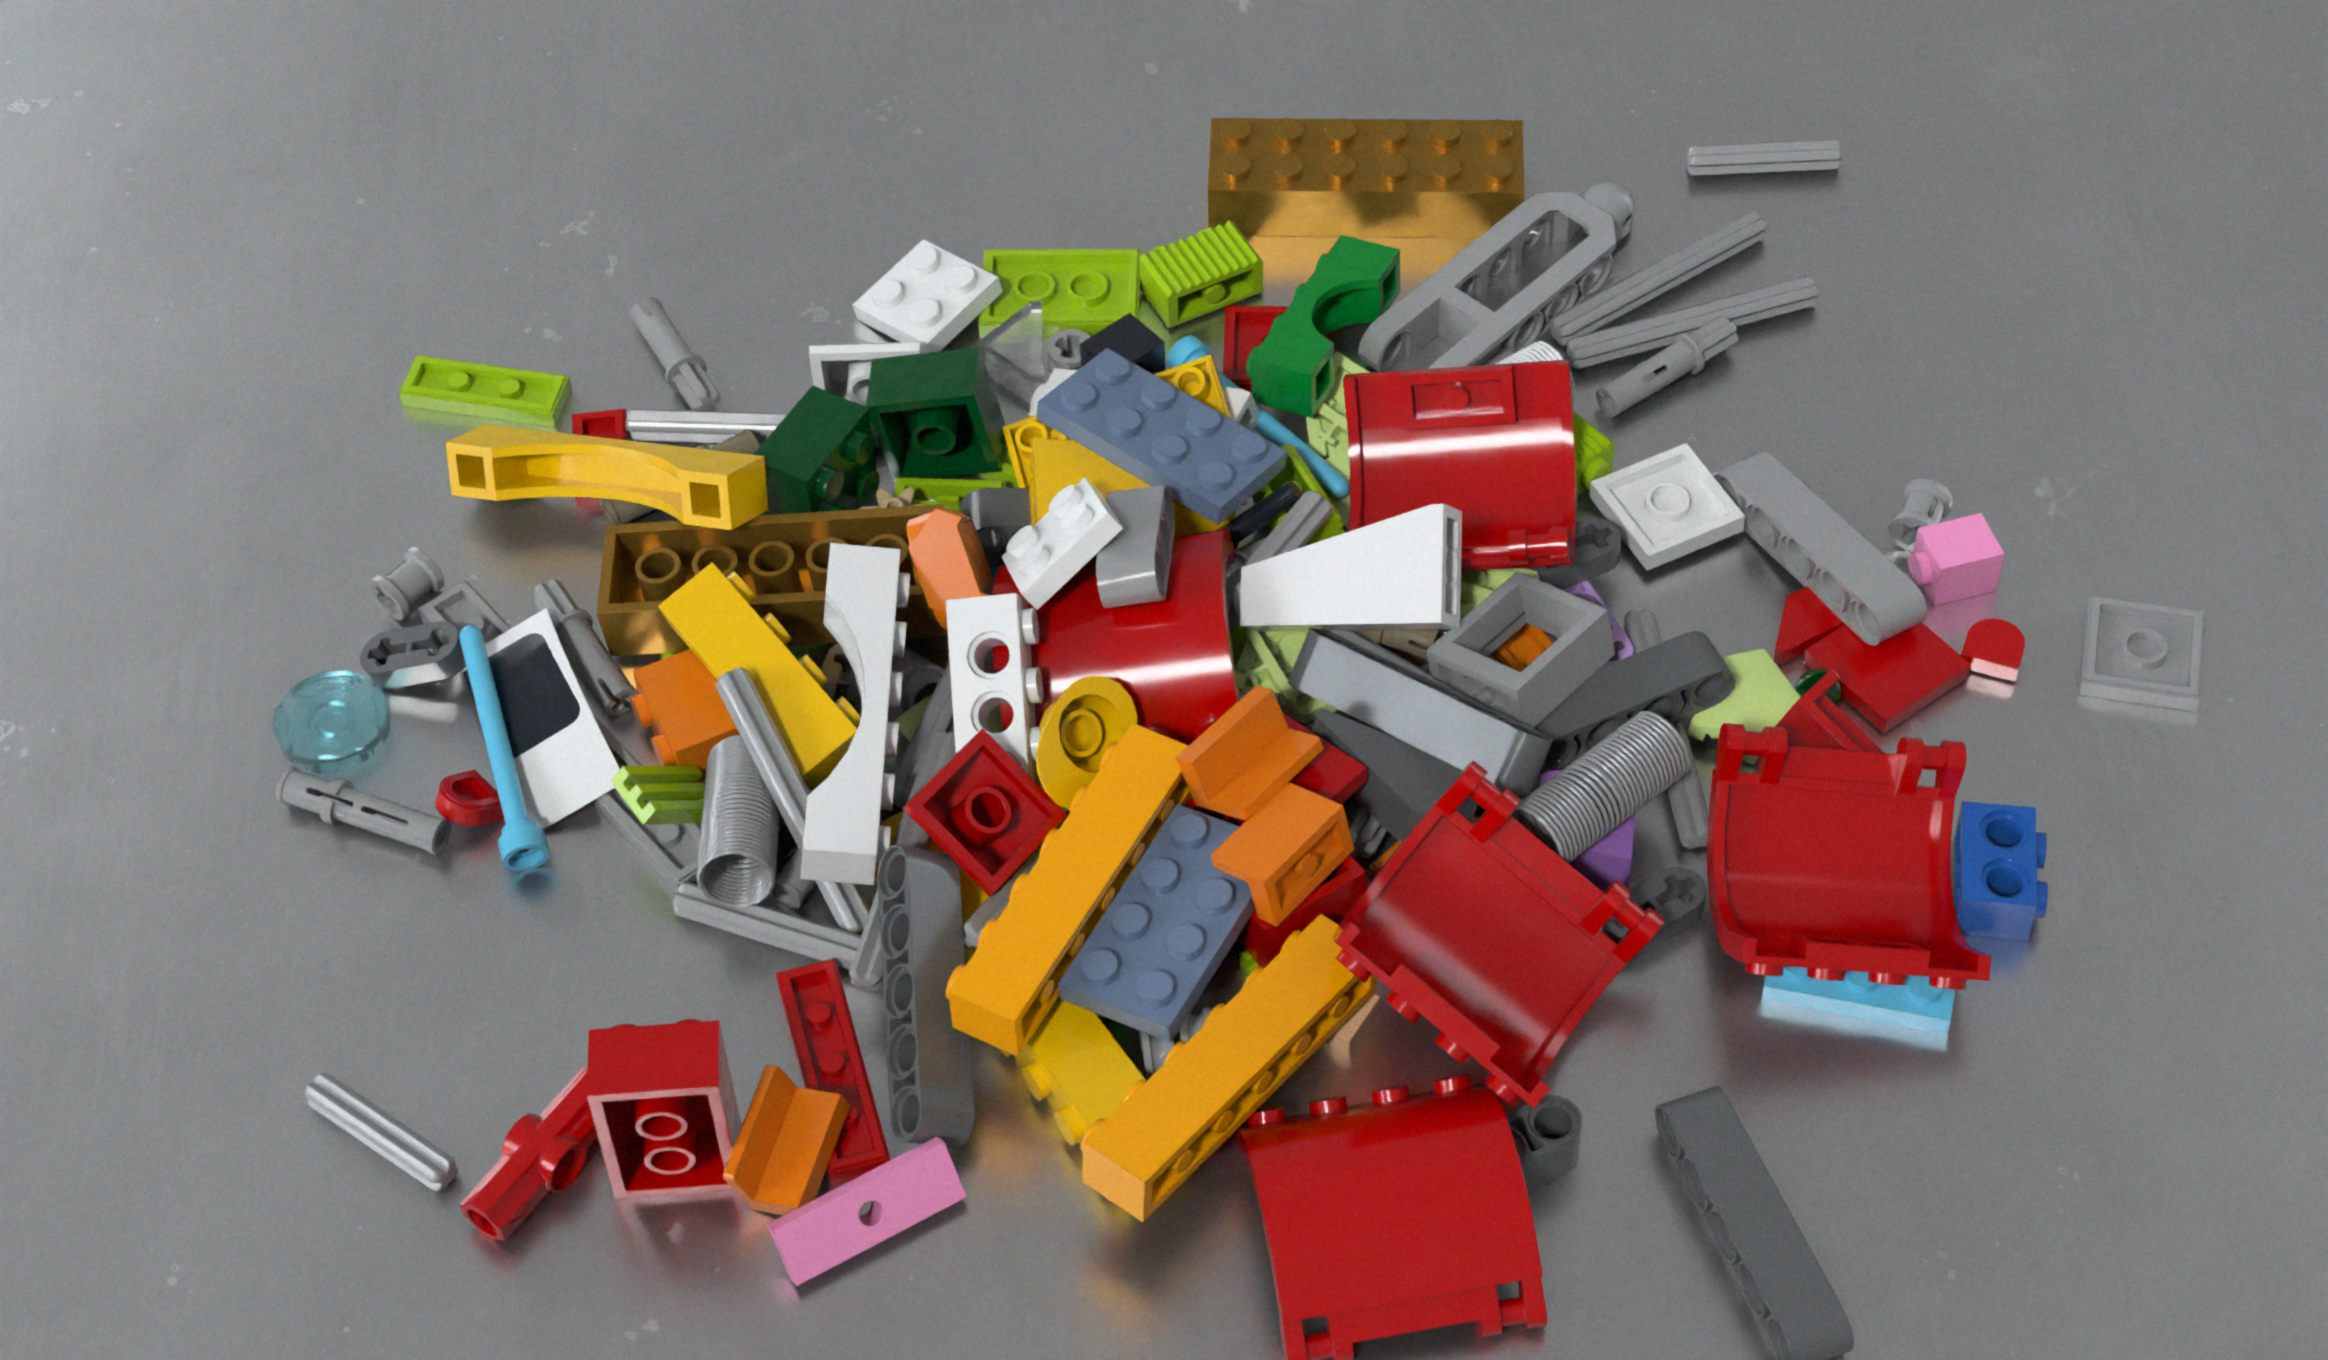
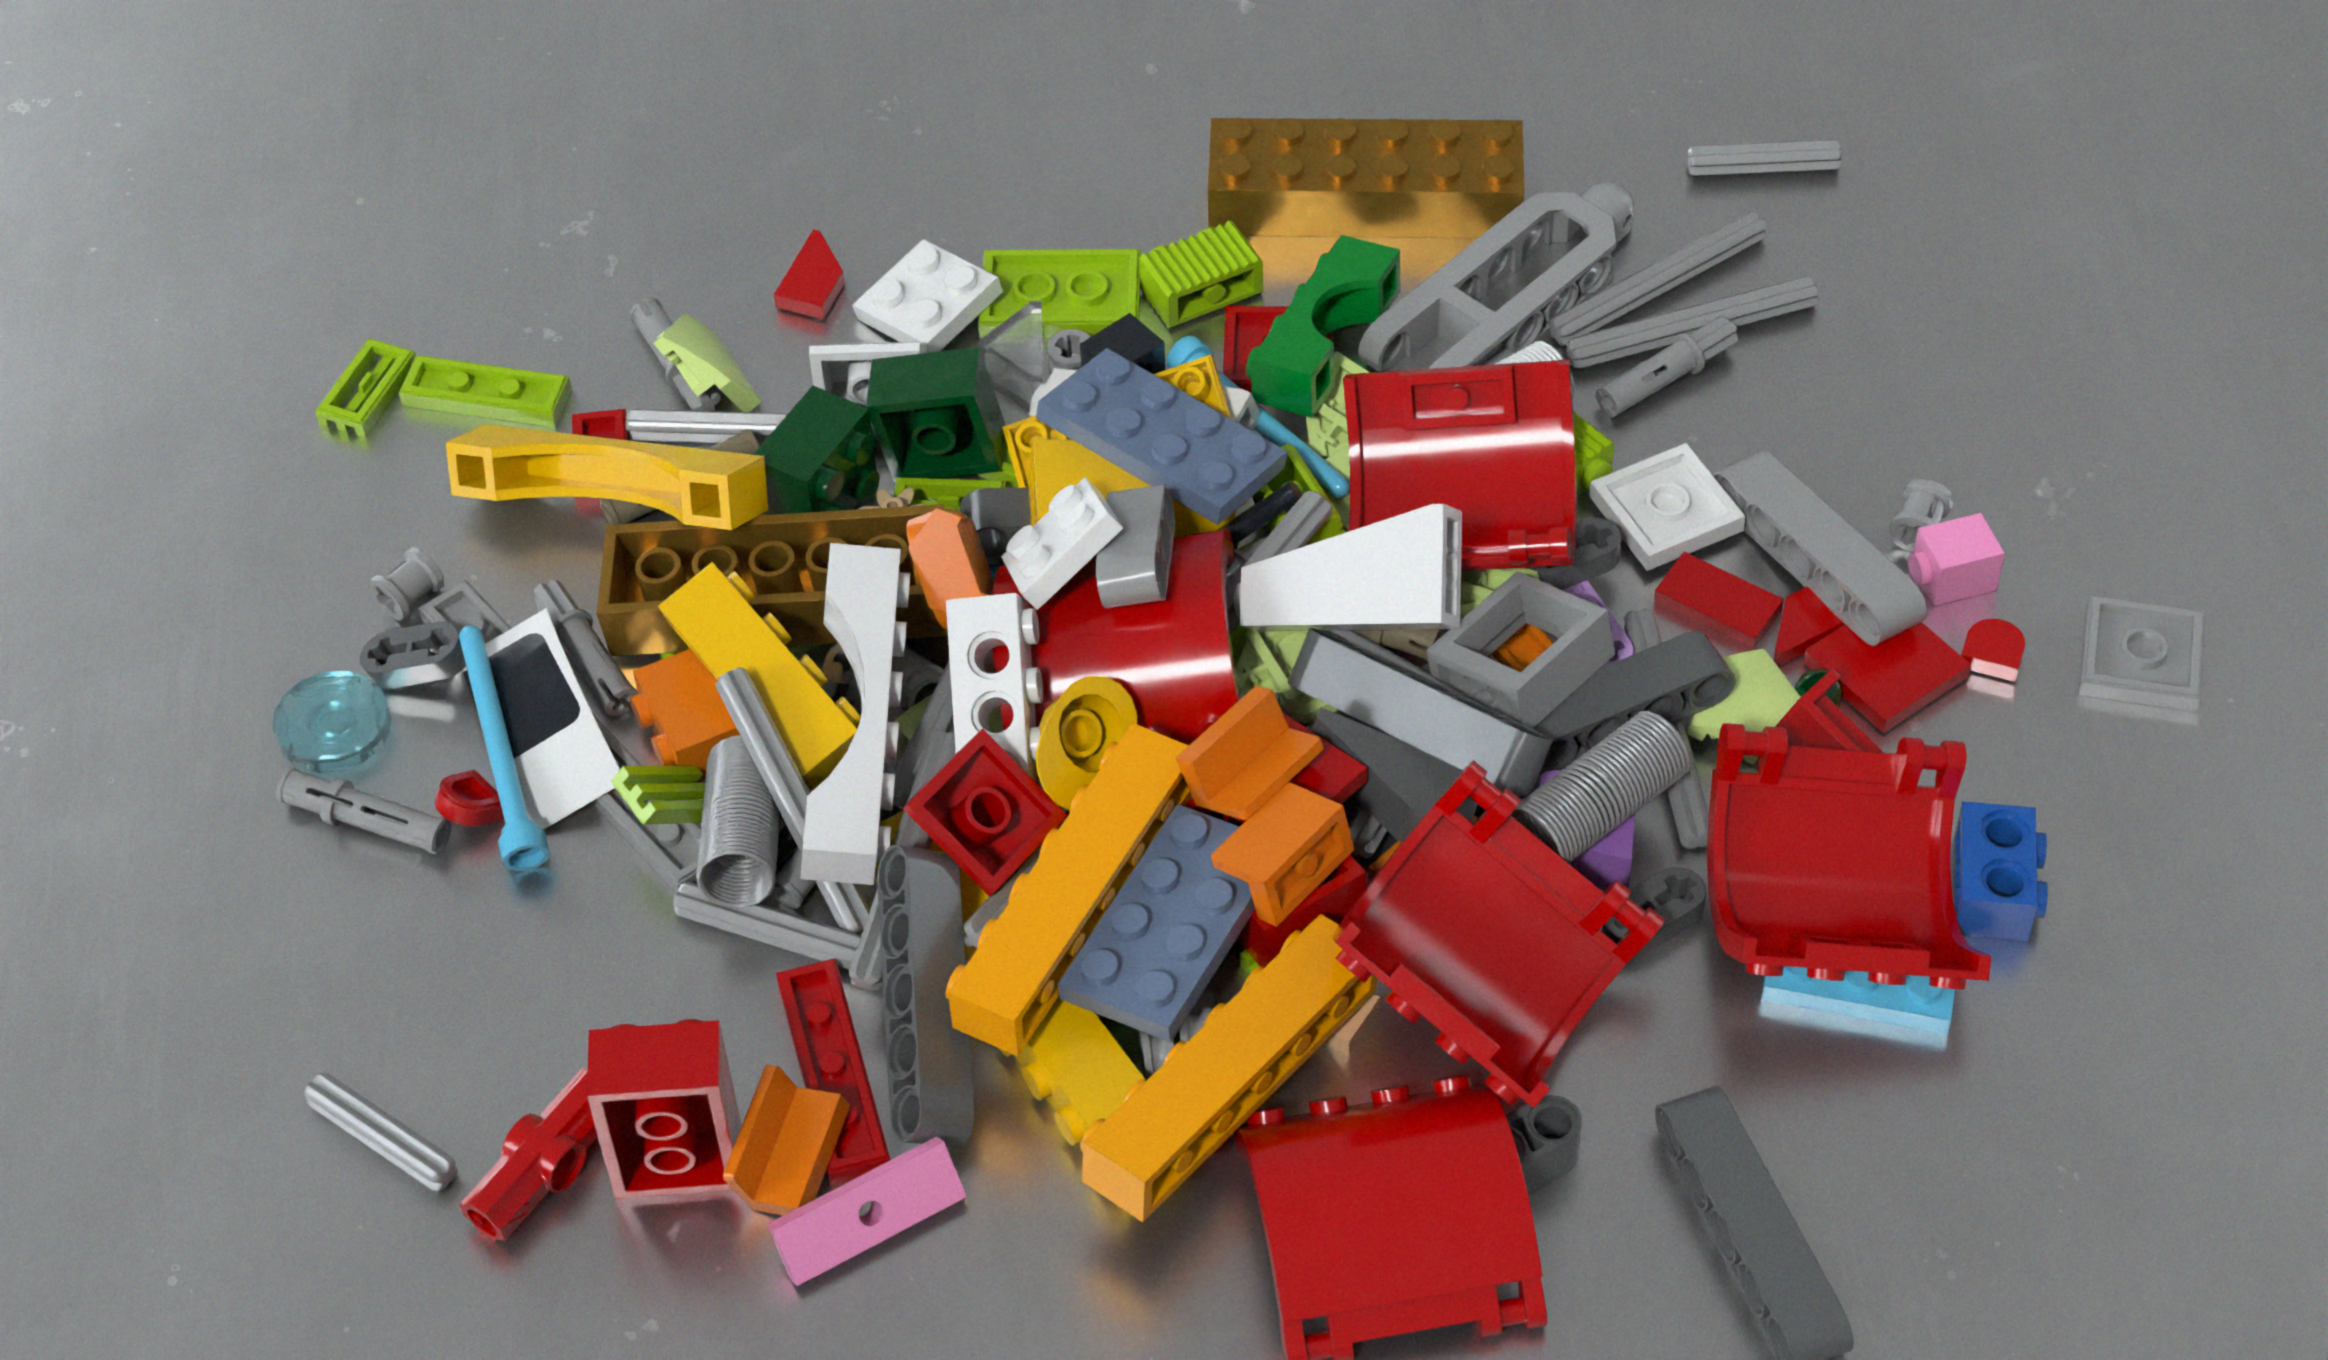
(375, 388): none -> lime tile
(705, 361): none -> yellowish green slope
(811, 280): none -> red tile
(1719, 600): none -> red tile

